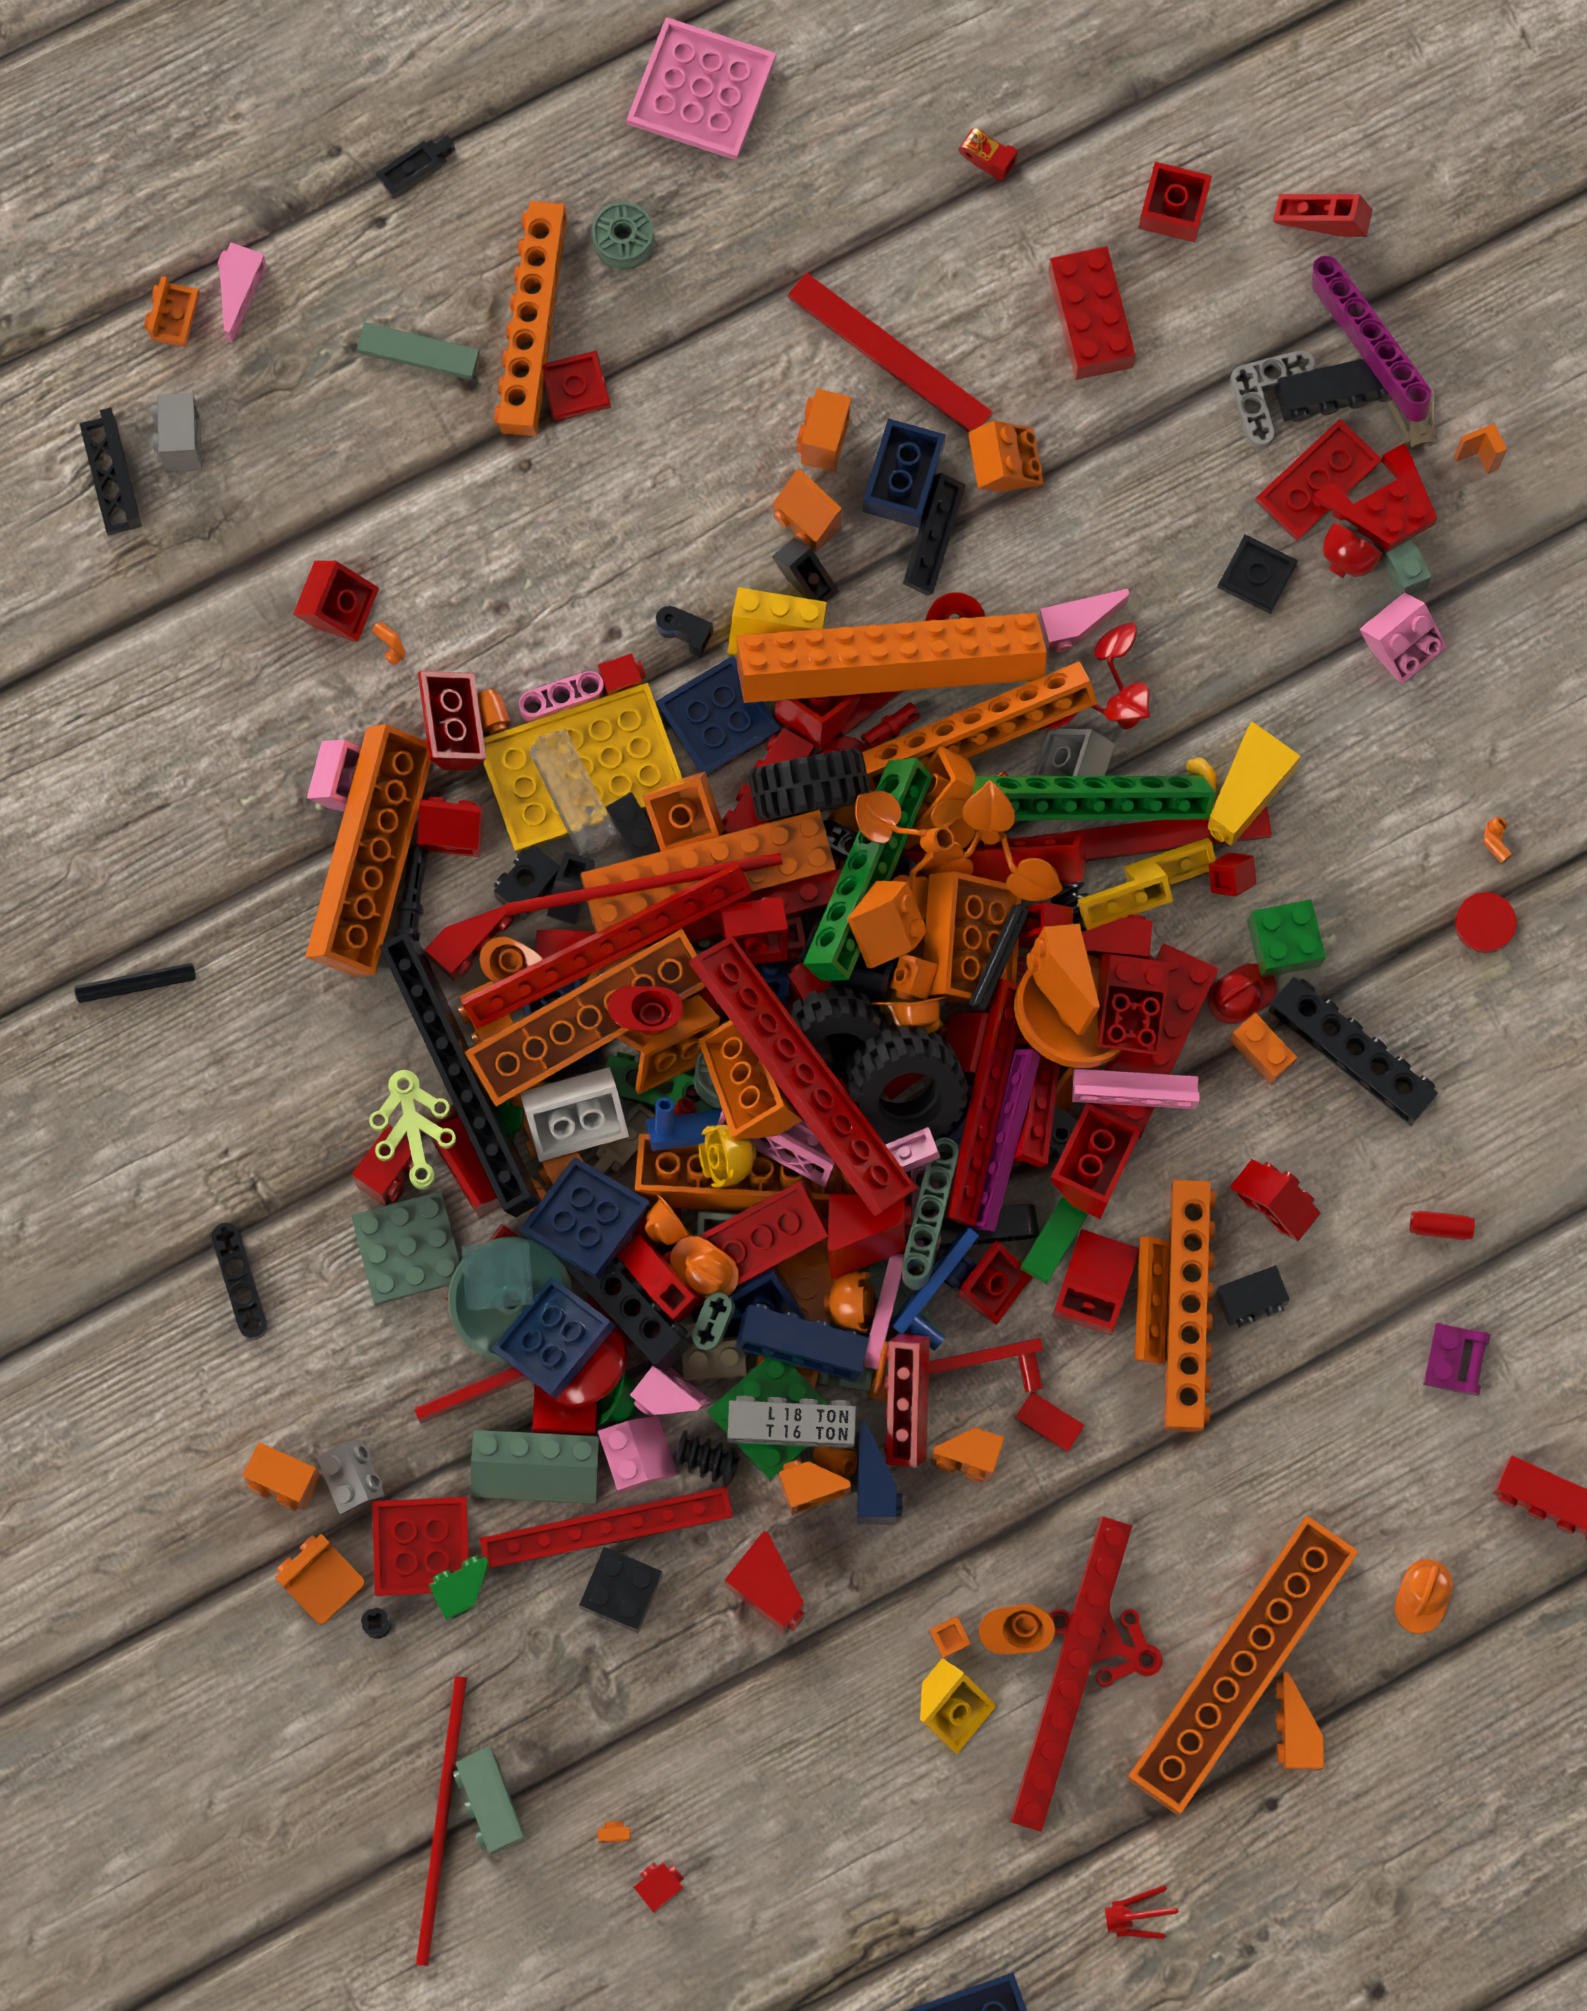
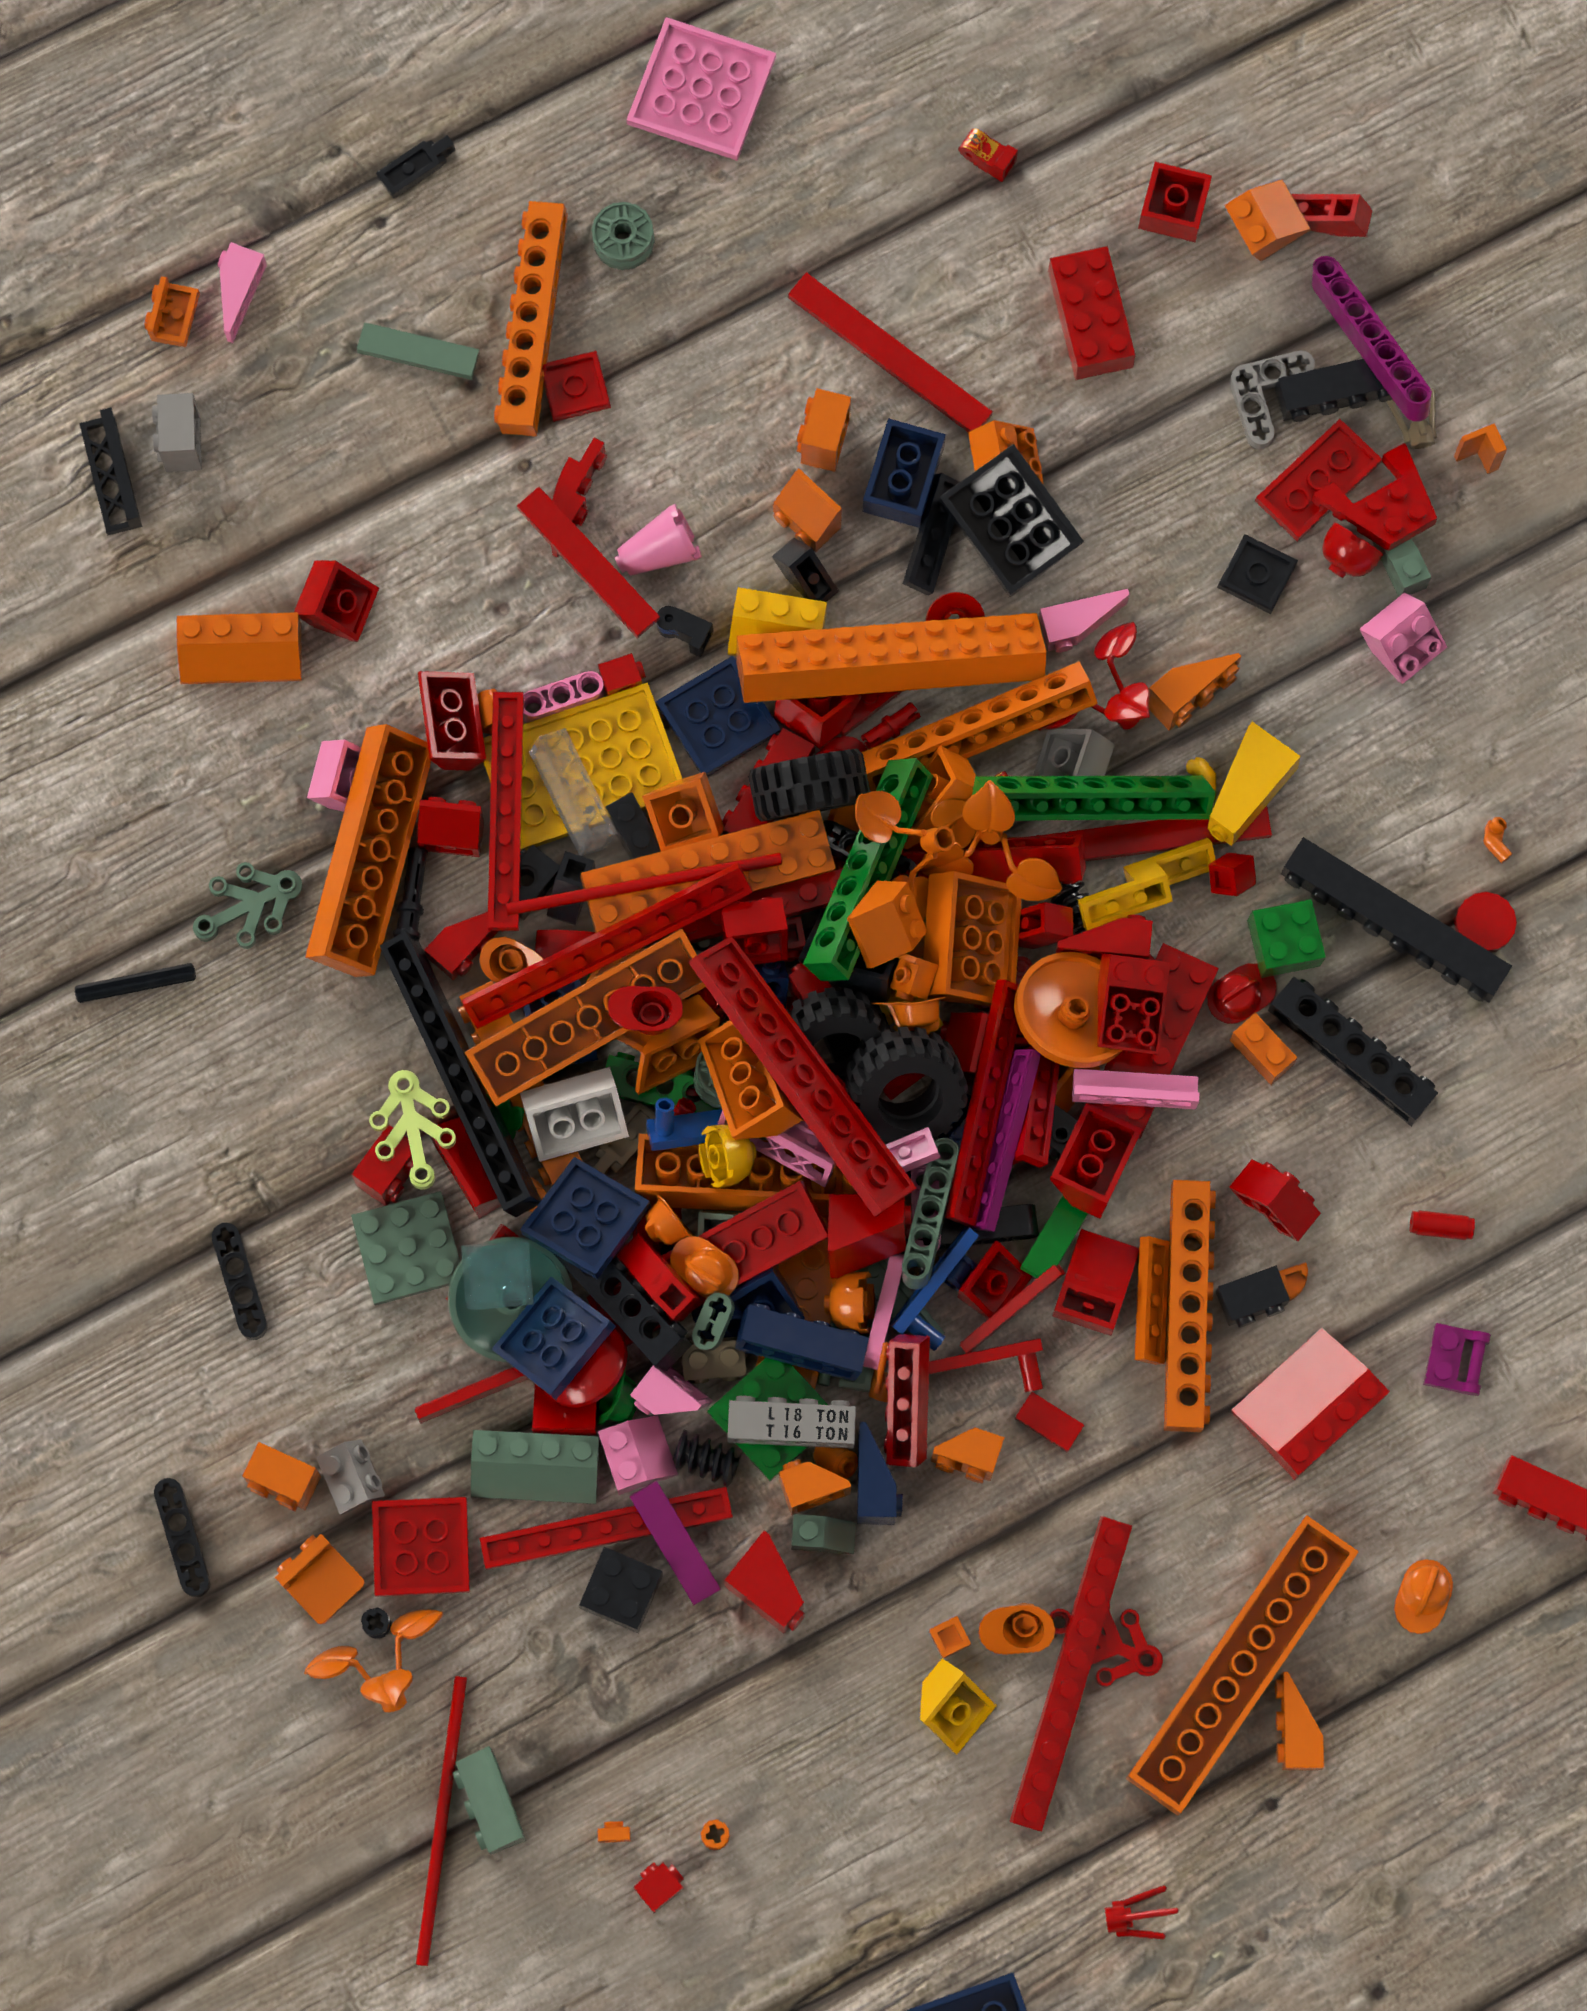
(179, 1538): none -> black beam
(239, 648): none -> orange slope
(250, 902): none -> sand green plant
(388, 1687): none -> orange plant
(393, 641): orange arm -> none
(461, 1590): green slope -> none
(505, 809): none -> red plate
(576, 481): none -> red slope
(588, 562): none -> red tile
(659, 544): none -> bright pink cone
(675, 1542): none -> magenta tile
(706, 1831): none -> orange bush
(823, 1534): none -> sand green slope
(999, 957): black axle -> none
(1011, 520): none -> black slope
(1012, 1308): none -> red tile
(1064, 974): orange slope -> none
(1190, 686): none -> orange slope
(1267, 218): none -> orange slope
(1294, 1279): none -> orange tile
(1310, 1402): none -> slope
(1395, 920): none -> black brick

